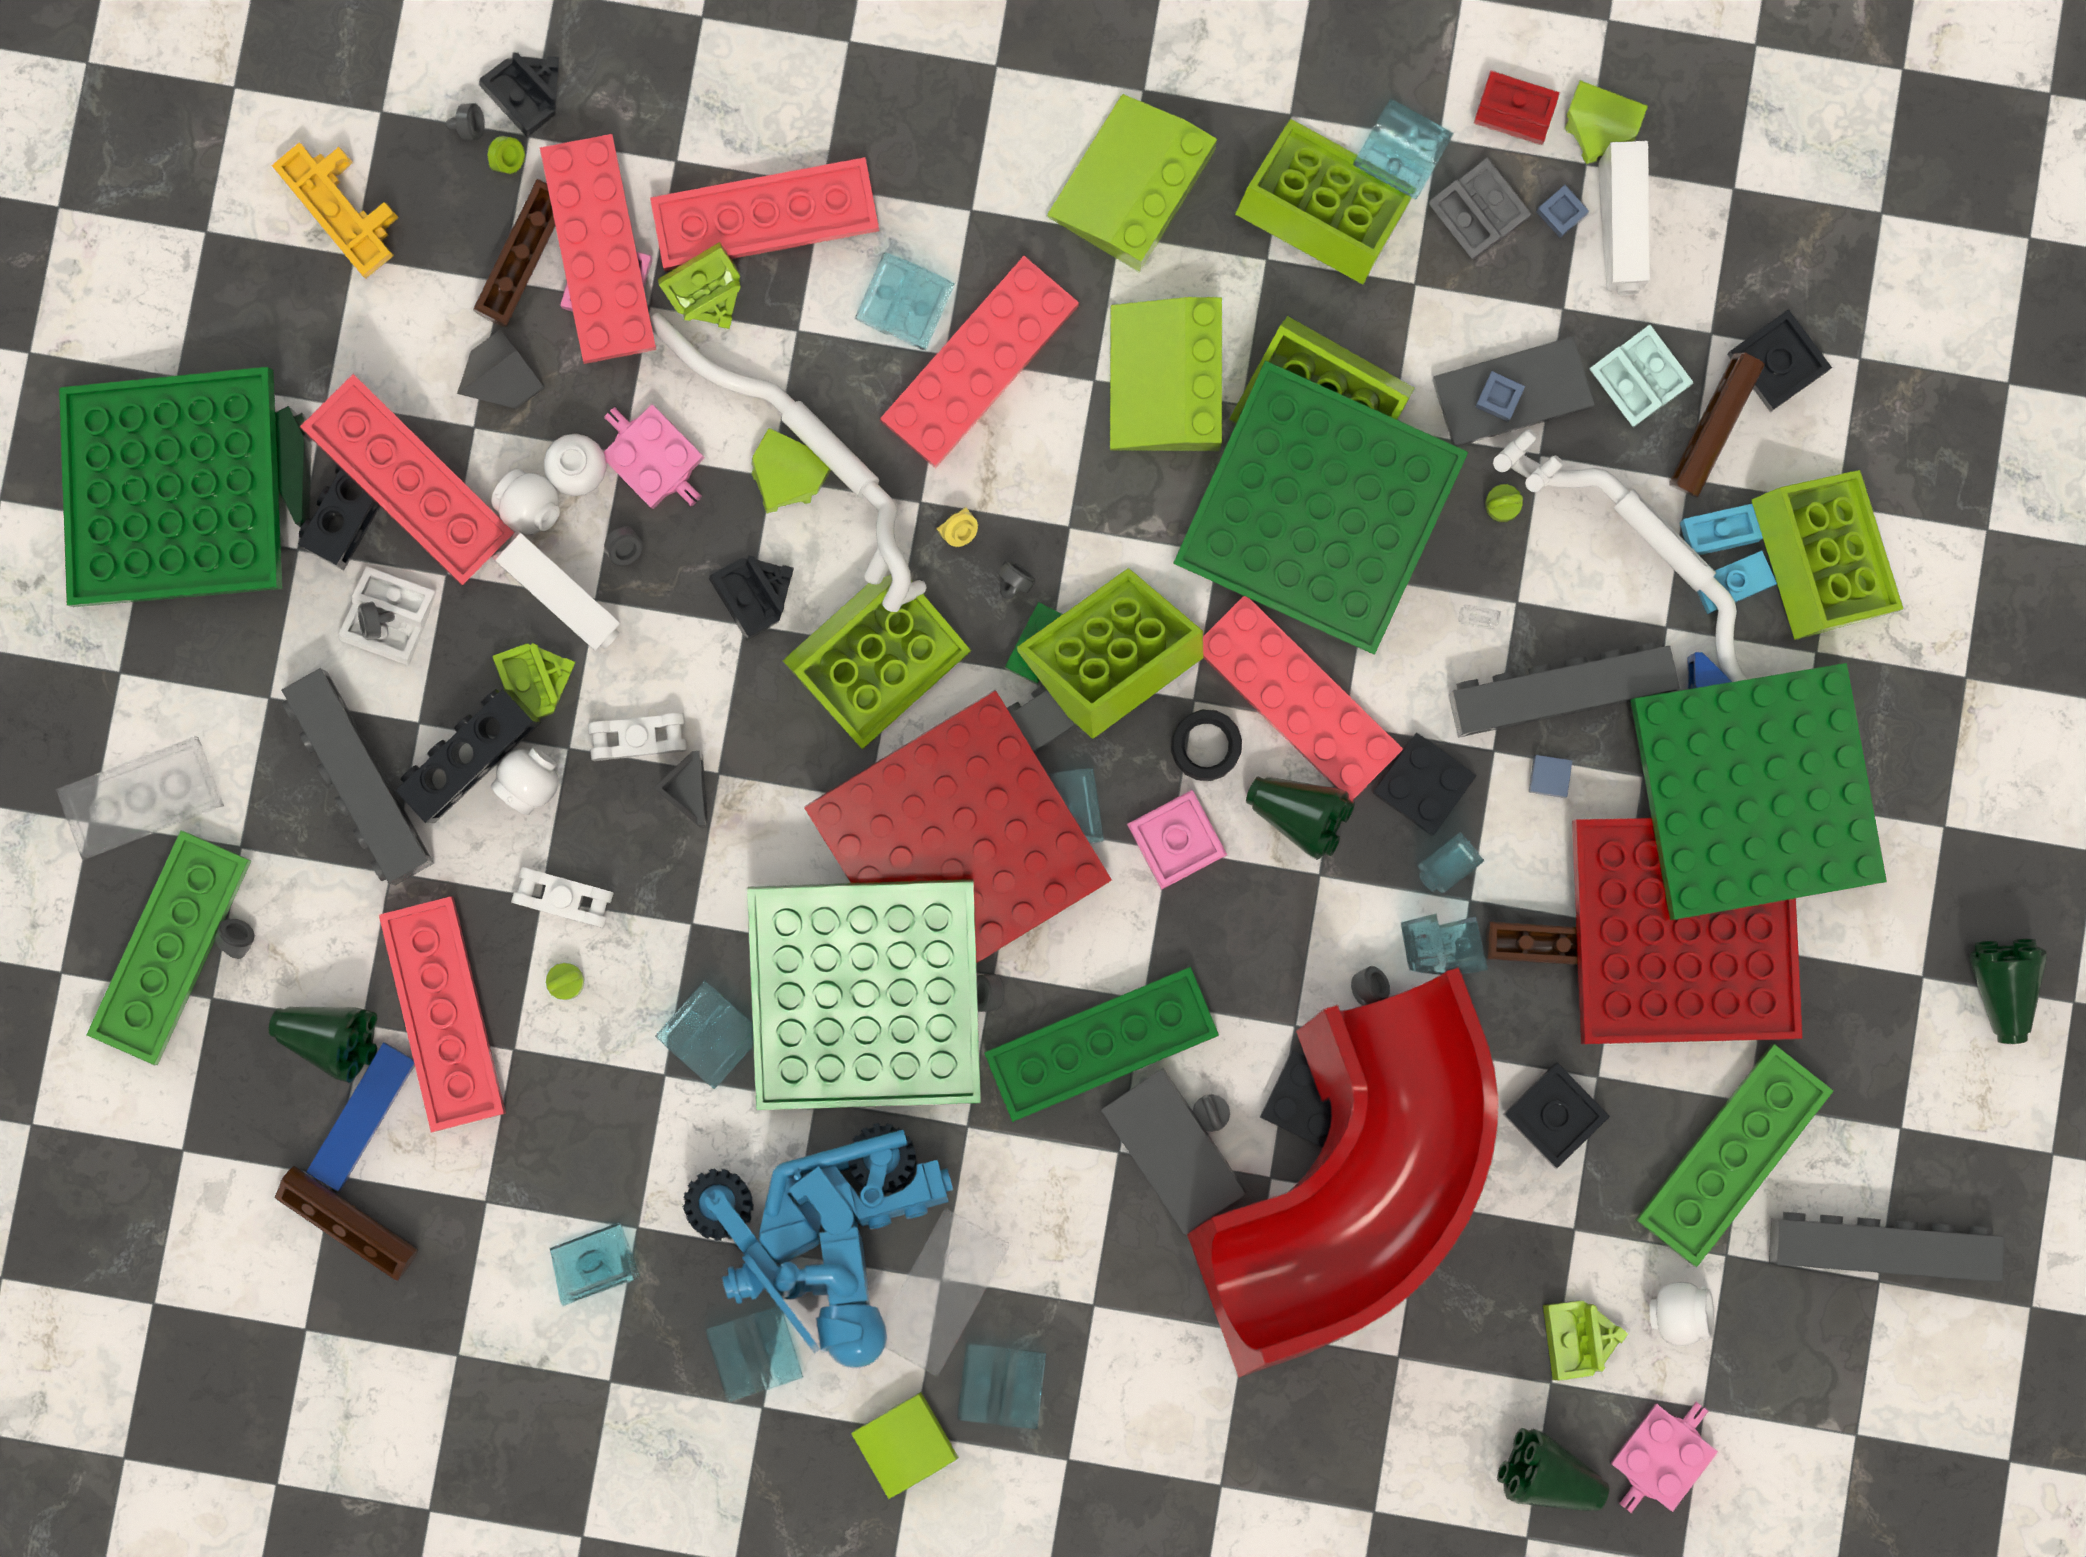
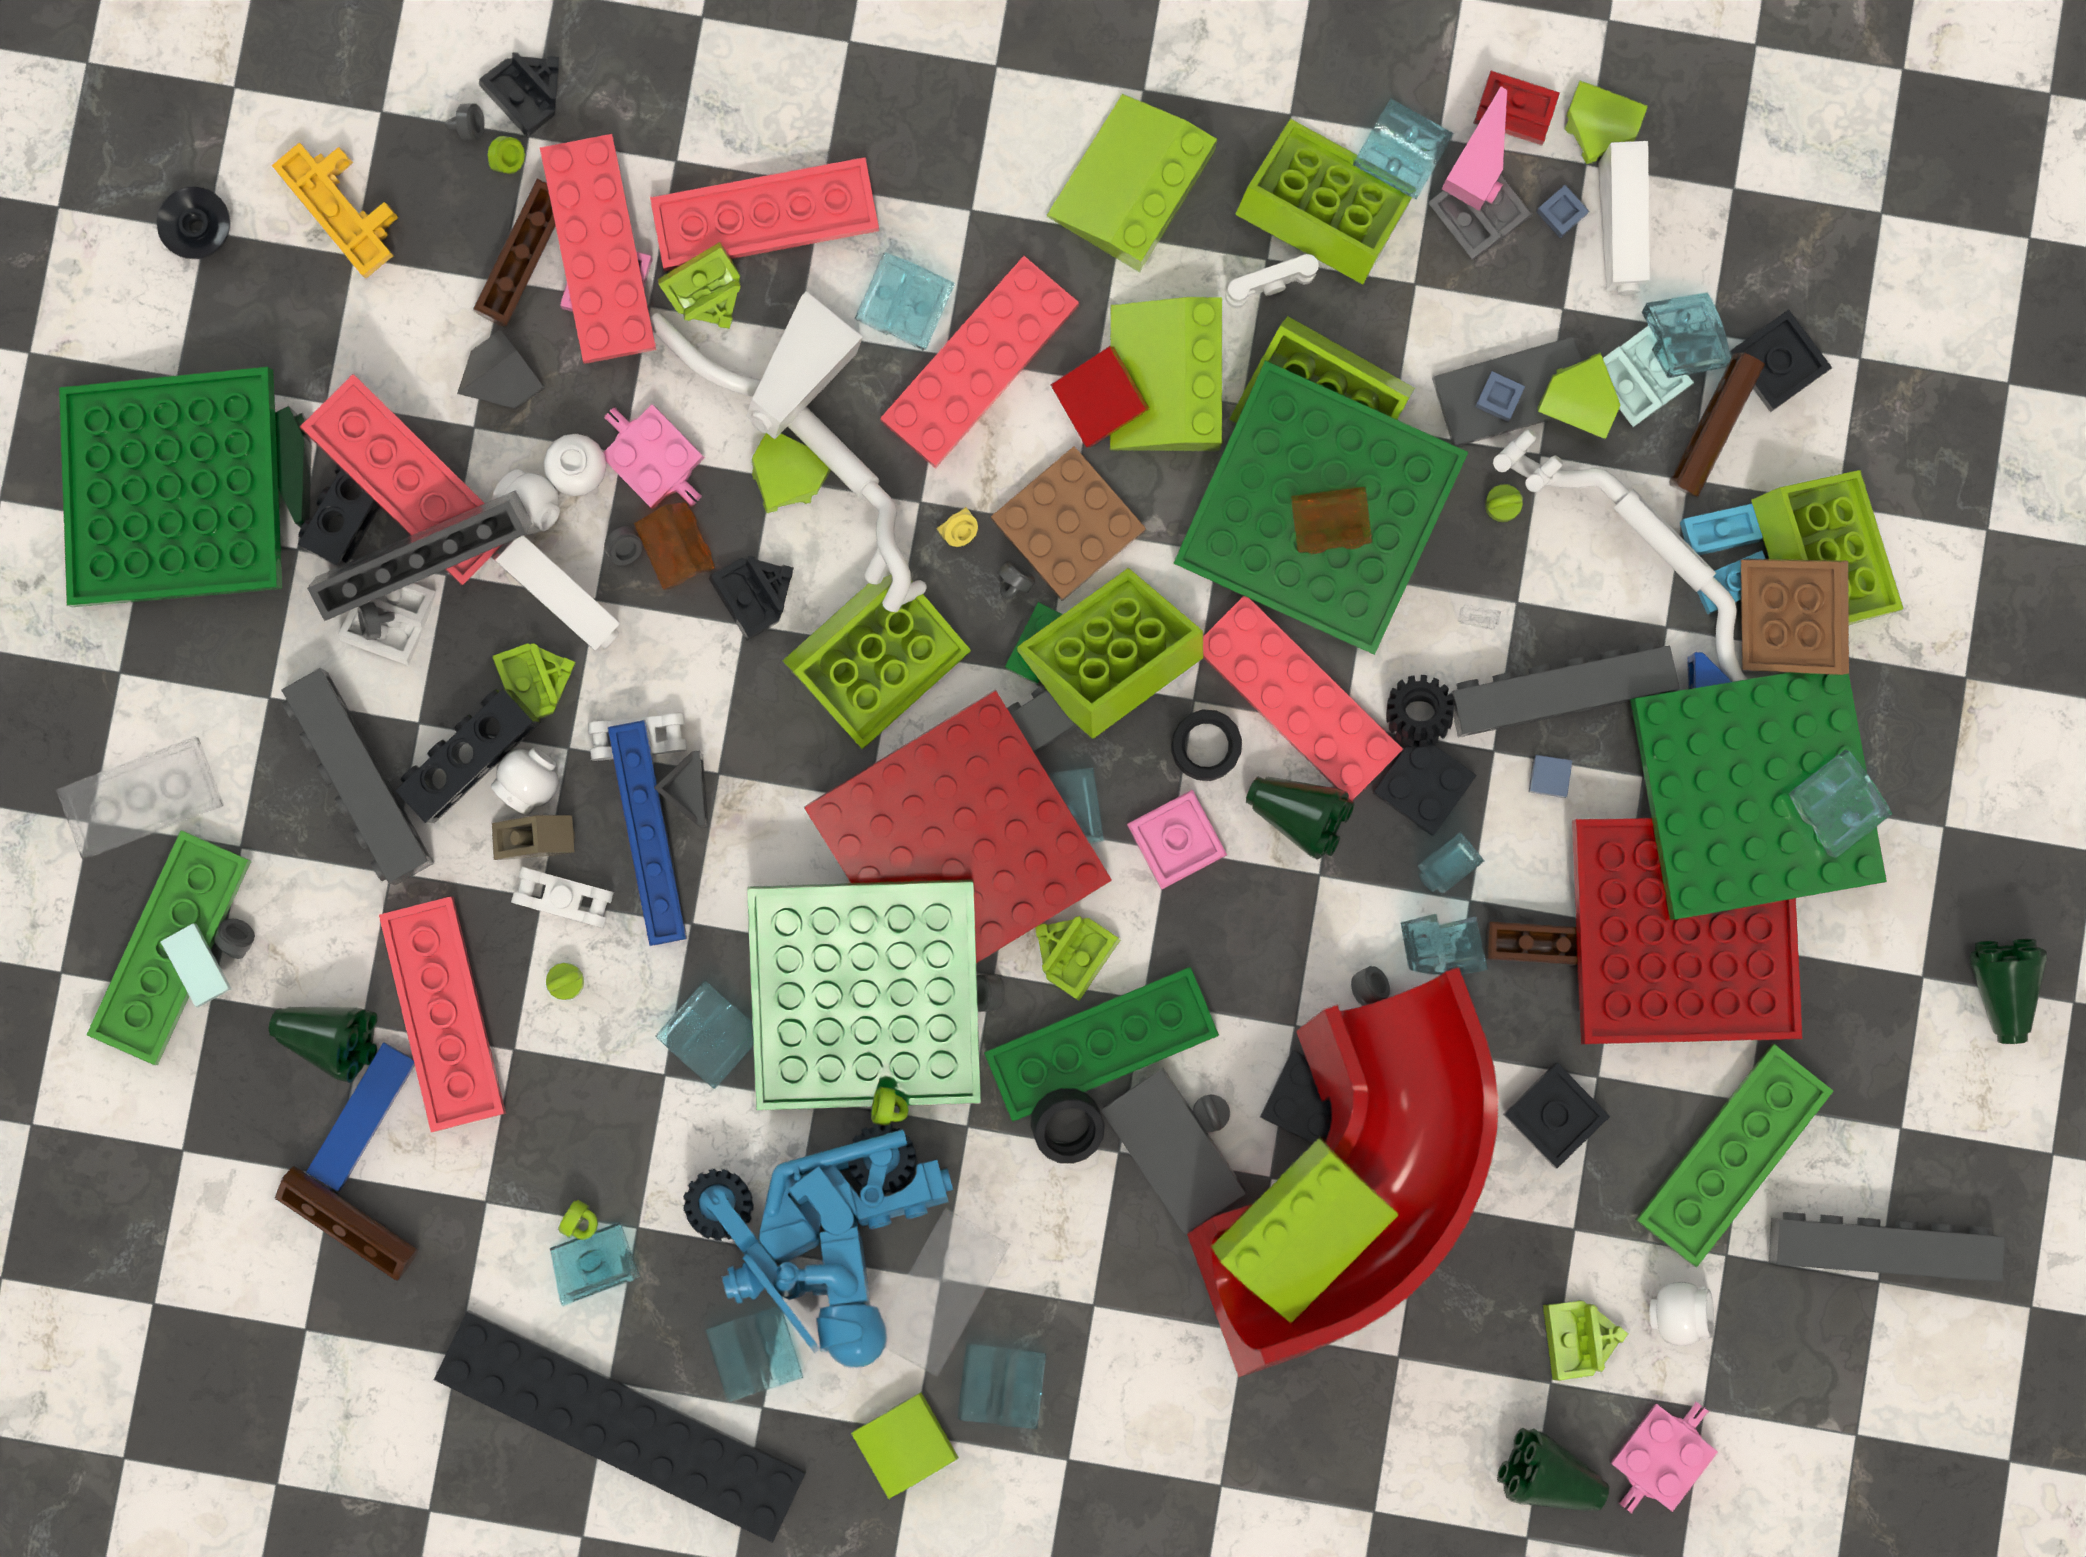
(184, 209): none -> black dish
(195, 965): none -> light aqua tile
(420, 555): none -> dark grey brick
(533, 837): none -> dark tan slope
(573, 1219): none -> lime tile
(620, 1426): none -> black plate
(647, 833): none -> blue tile
(674, 544): none -> clear orange bracket
(805, 361): none -> white slope
(884, 1104): none -> lime tile
(1068, 523): none -> medium nougat plate
(1074, 953): none -> lime slope
(1079, 1149): none -> black tyre
(1100, 396): none -> red tile
(1272, 279): none -> white plate
(1303, 1231): none -> lime slope
(1331, 520): none -> clear orange bracket
(1425, 692): none -> black tyre
(1481, 161): none -> bright pink slope
(1582, 396): none -> lime slope
(1687, 335): none -> clear light blue slope
(1795, 616): none -> medium nougat plate
(1840, 803): none -> clear light blue slope

